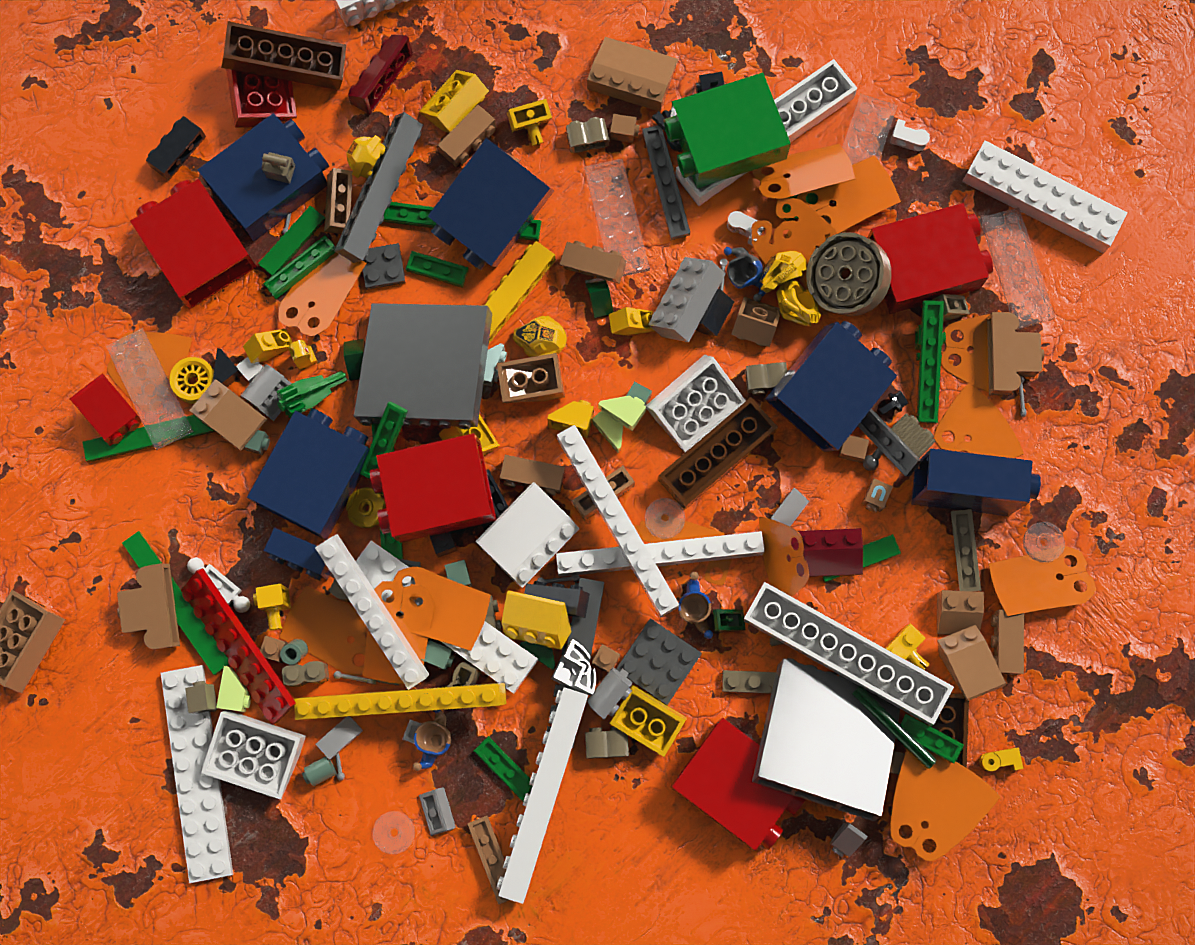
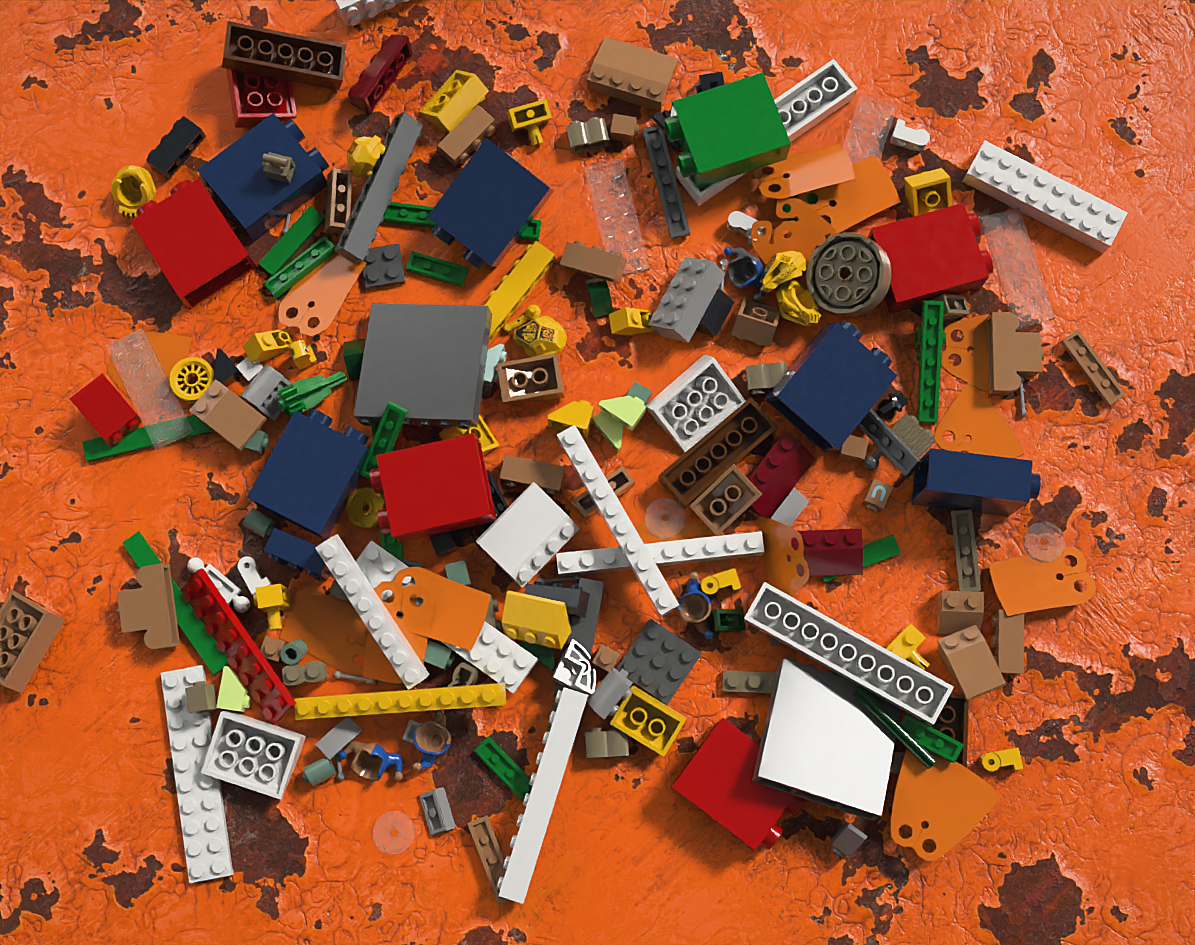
(132, 189): none -> yellow helmet
(250, 572): none -> white leg
(259, 523): none -> sand green brick
(372, 760): none -> medium nougat piece
(532, 312): none -> yellow piece
(721, 580): none -> yellow leg
(725, 500): none -> medium nougat slope
(779, 474): none -> dark red slope
(928, 191): none -> yellow slope
(1093, 367): none -> medium nougat plate

